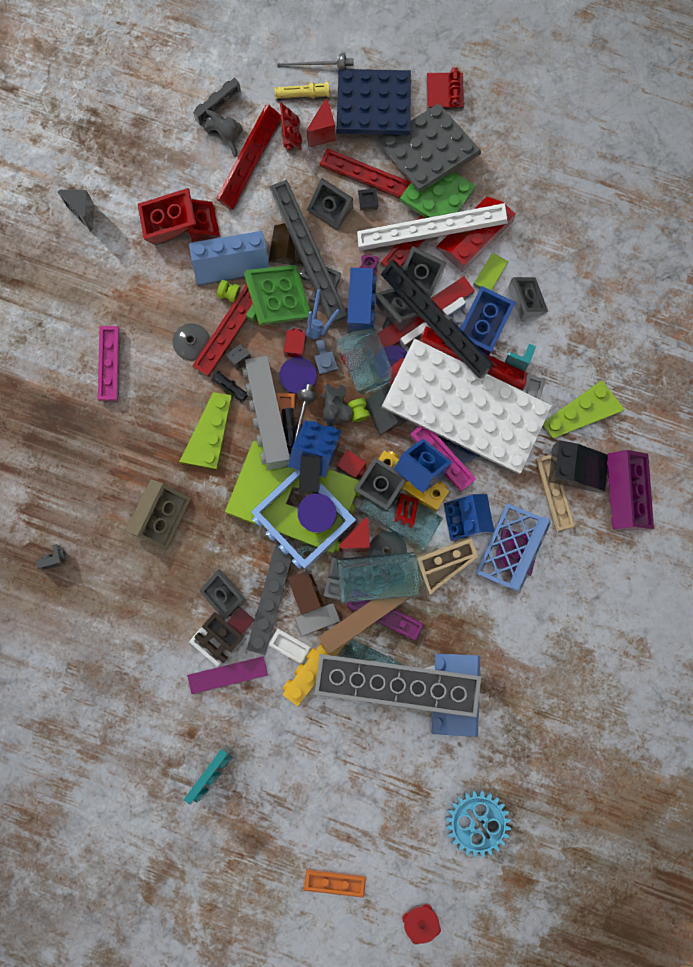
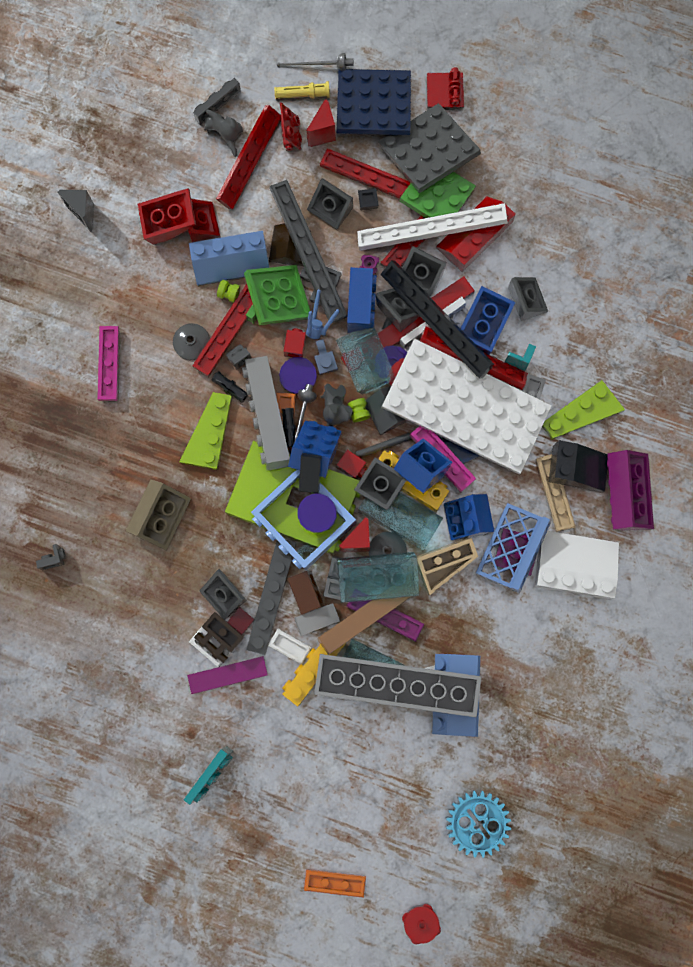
(383, 445): none -> dark grey bar
(411, 521): red tile -> none
(491, 272): lime tile -> none
(578, 565): none -> white slope

